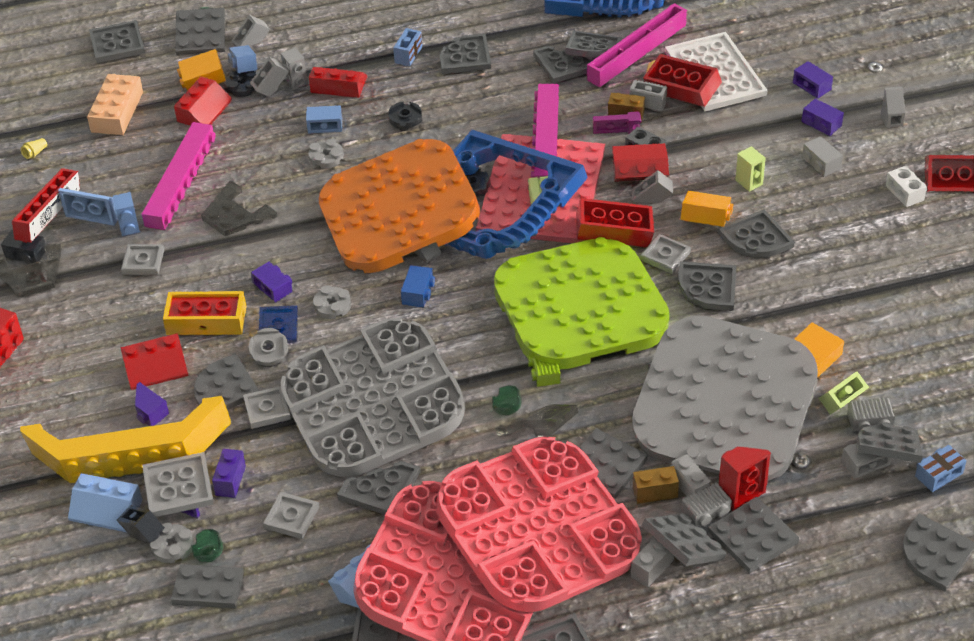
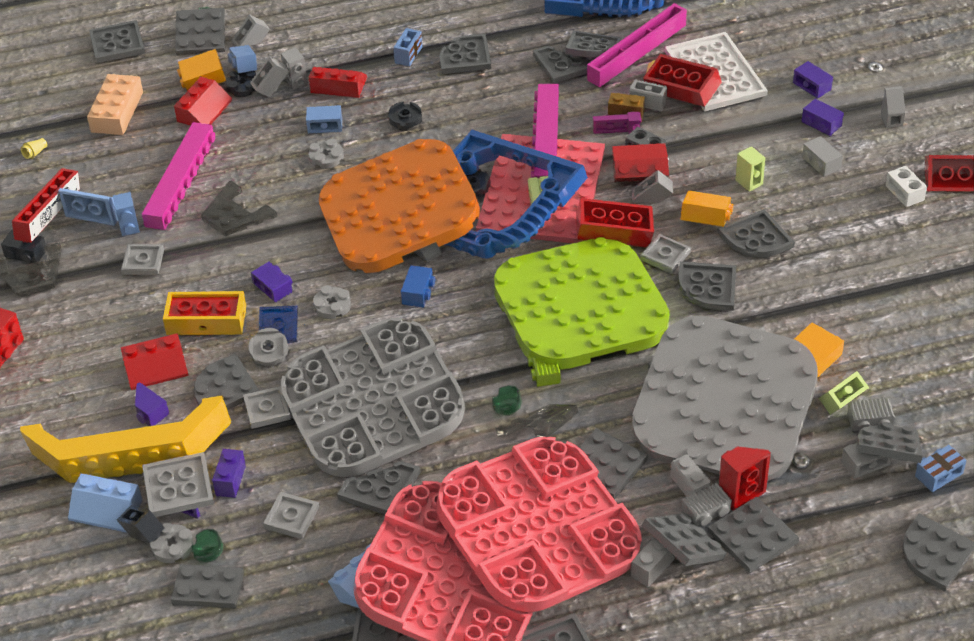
(655, 484): pearl gold brick -> none

